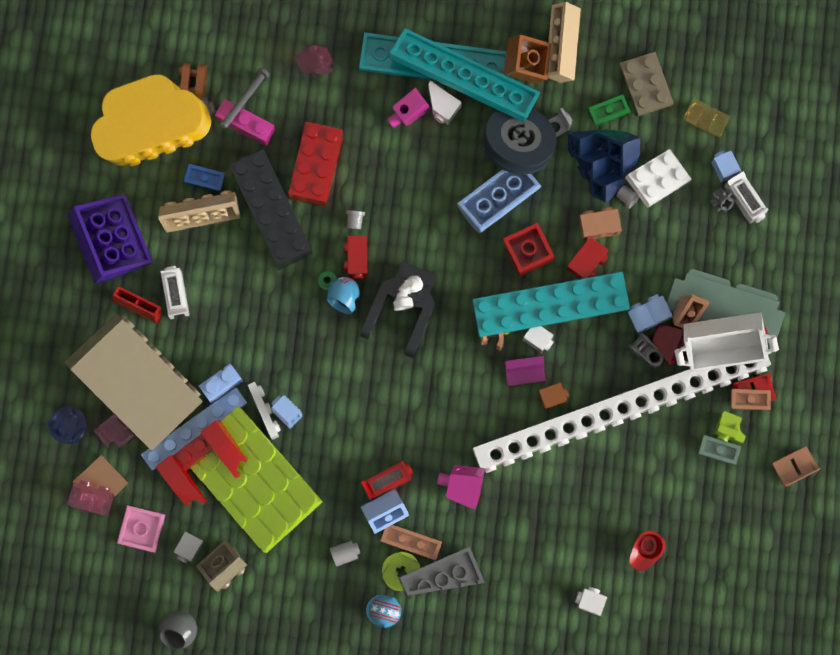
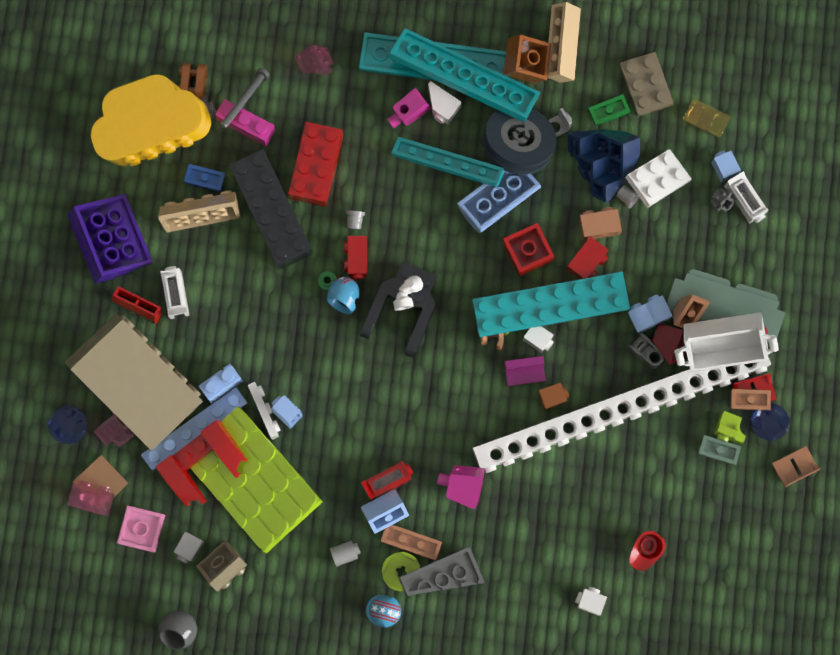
(448, 162): none -> teal plate
(770, 423): none -> clear blue dish

